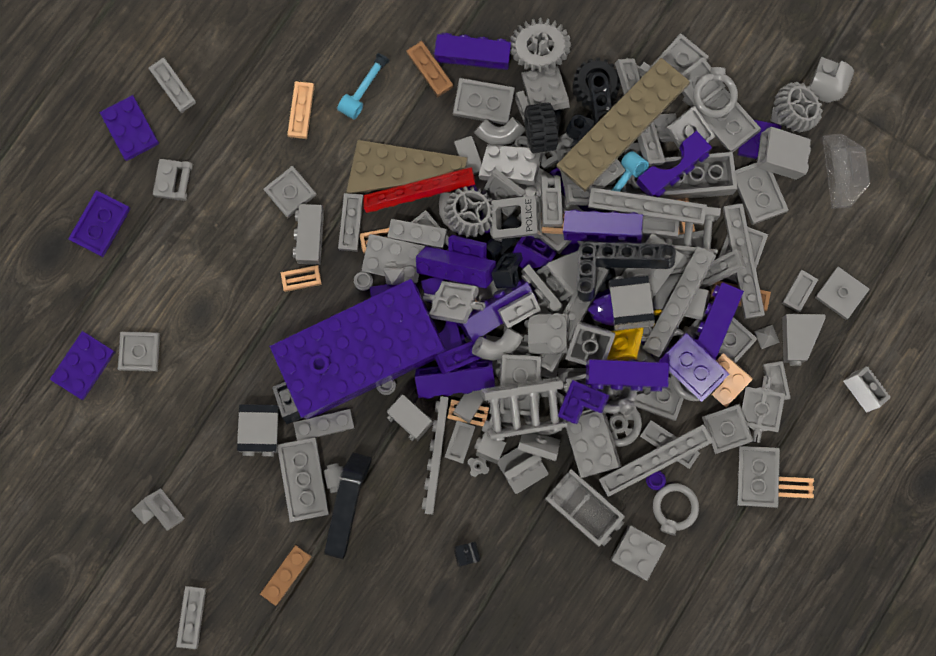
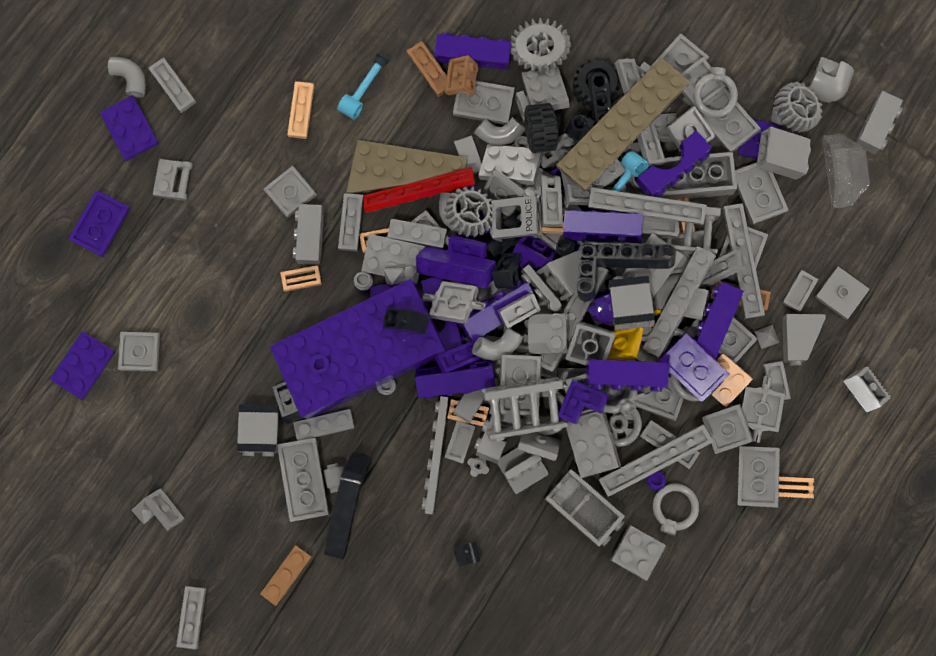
(131, 72): none -> light grey cylinder
(406, 321): none -> black slope
(409, 418): light grey container -> none
(461, 76): none -> medium nougat bracket
(565, 246): none -> black plate
(879, 122): none -> light grey brick

